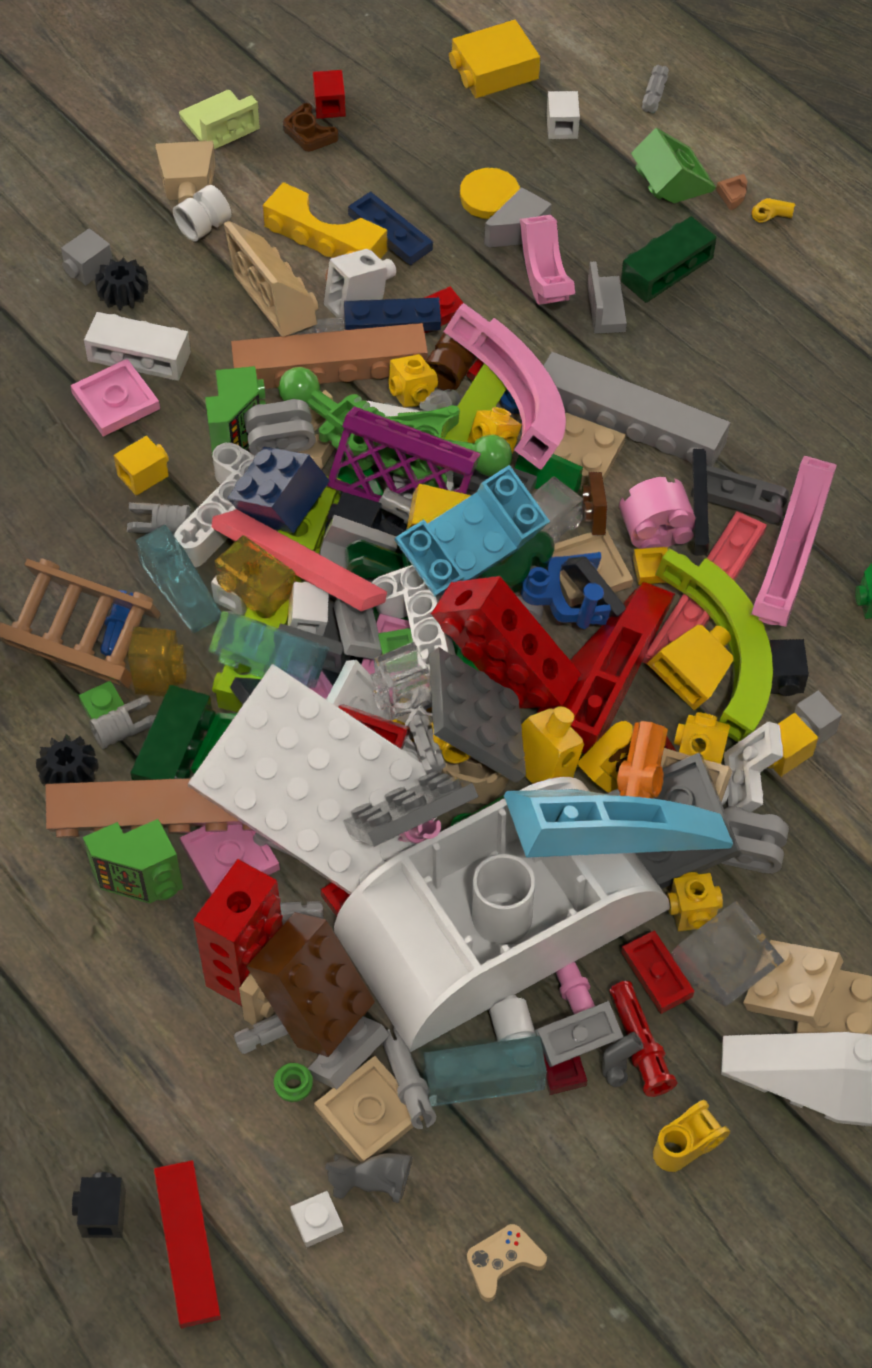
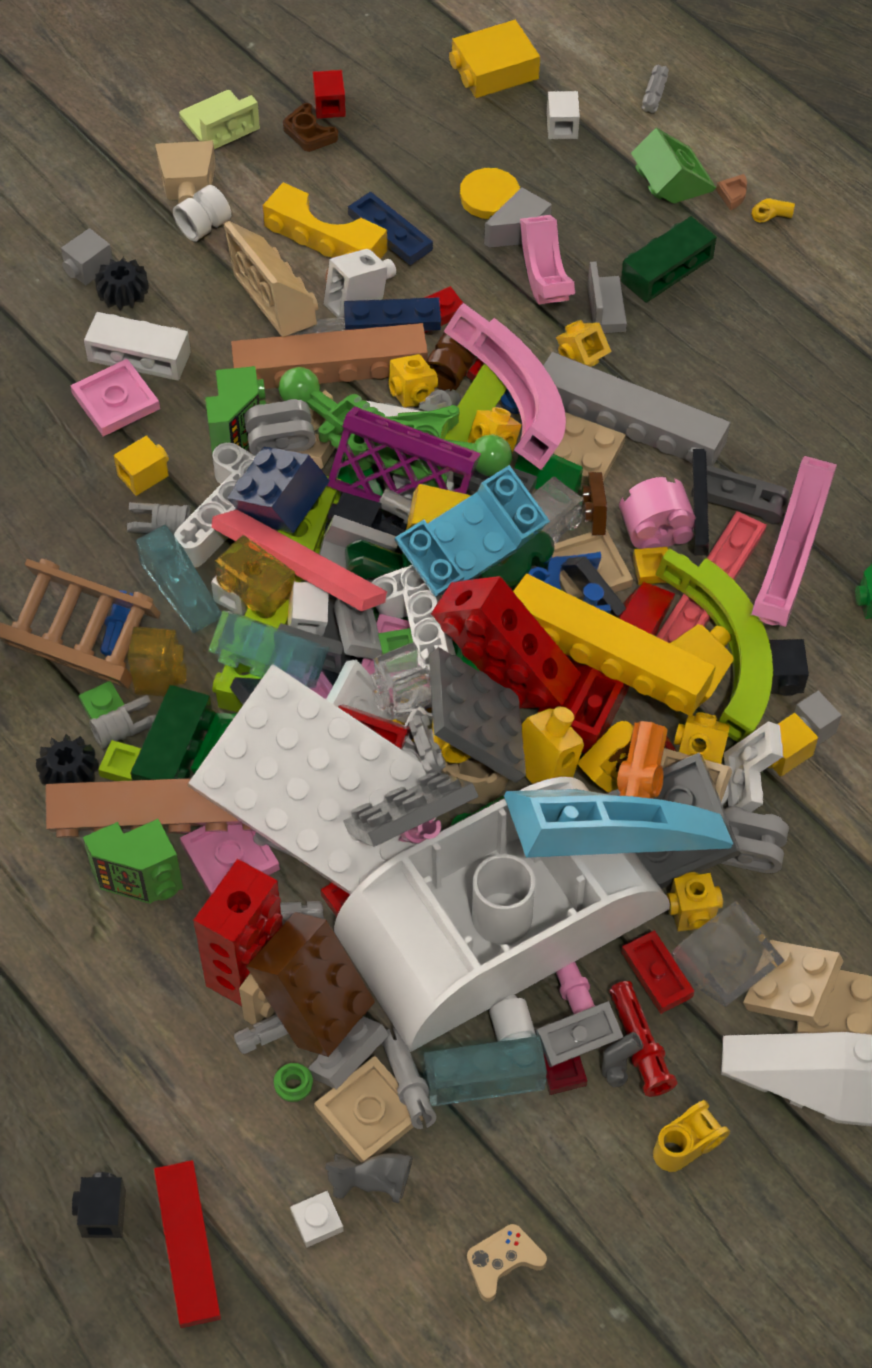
(118, 761): none -> lime plate
(583, 343): none -> yellow brick
(618, 647): none -> yellow brick

